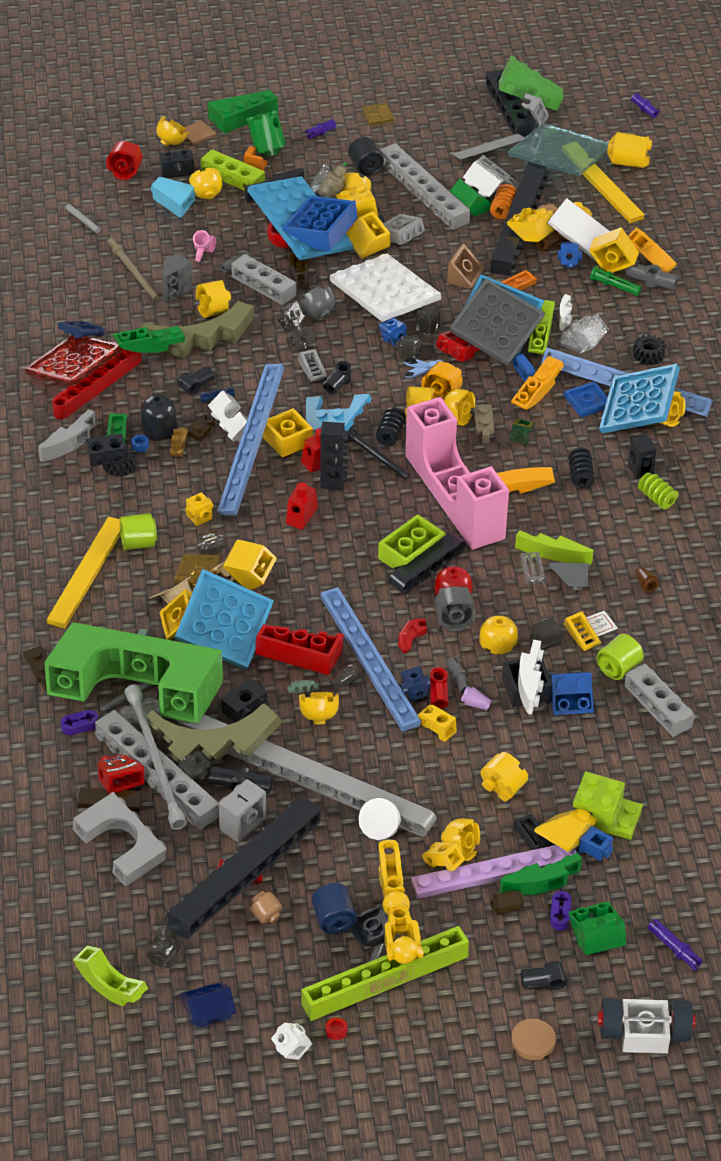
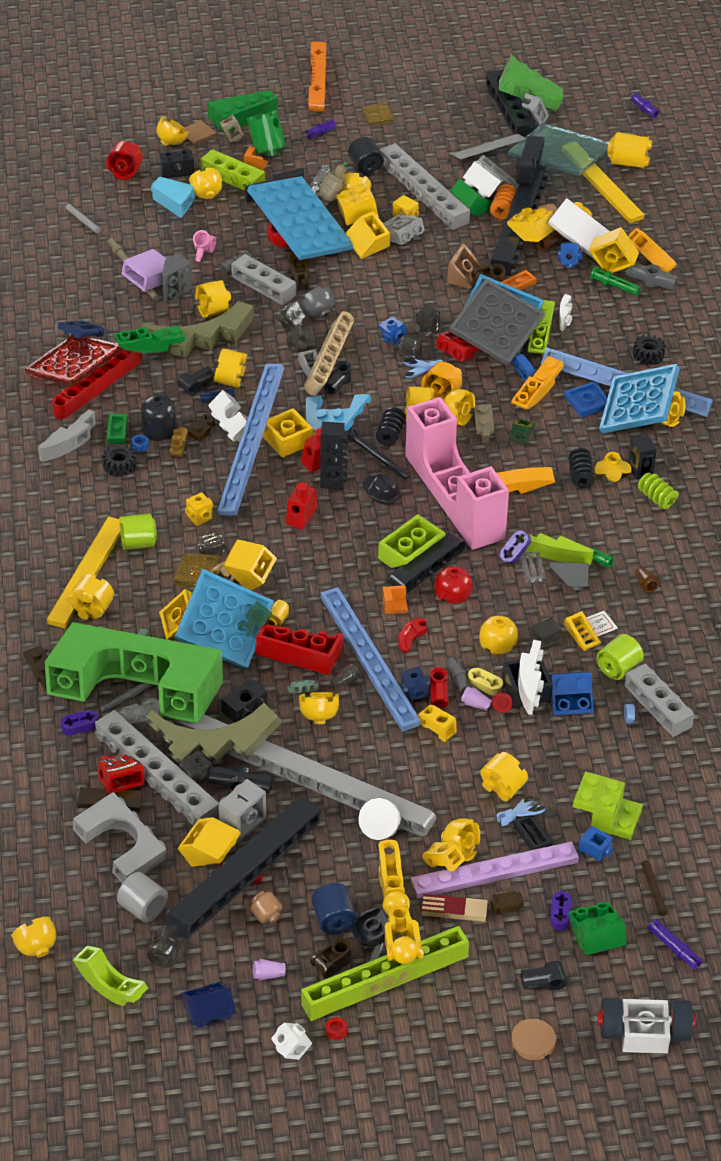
(36, 938): none -> yellow cylinder
(91, 597): none -> yellow brick
(106, 450): black brick -> none
(142, 897): none -> light grey piece
(145, 269): none -> lavender brick
(170, 594): tan piece -> none
(175, 816): light grey hose -> none
(208, 842): none -> yellow slope
(228, 123): none -> dark tan brick
(230, 368): none -> yellow brick
(256, 617): none -> clear green plate
(267, 969): none -> lavender cone
(279, 613): none -> yellow brick
(317, 87): none -> orange gear
(322, 221): blue slope -> none
(328, 354): none -> tan beam
(330, 959): none -> dark brown piece
(382, 488): none -> black piece
(385, 287): white plate -> none
(394, 599): none -> orange panel
(405, 206): none -> yellow brick
(454, 907): none -> tile
(455, 608): dark grey brick -> none
(485, 681): none -> light yellow beam
(494, 272): none -> dark brown piece
(502, 702): none -> red tile
(513, 543): none -> beam
(522, 809): none -> light blue piece
(527, 165): none -> black beam
(539, 880): green slope -> none
(566, 828): yellow slope -> none
(583, 334): clear slope -> none
(602, 558): none -> green pin
(612, 467): none -> yellow plate
(629, 713): none -> medium blue tile
(654, 888): none -> dark brown bar

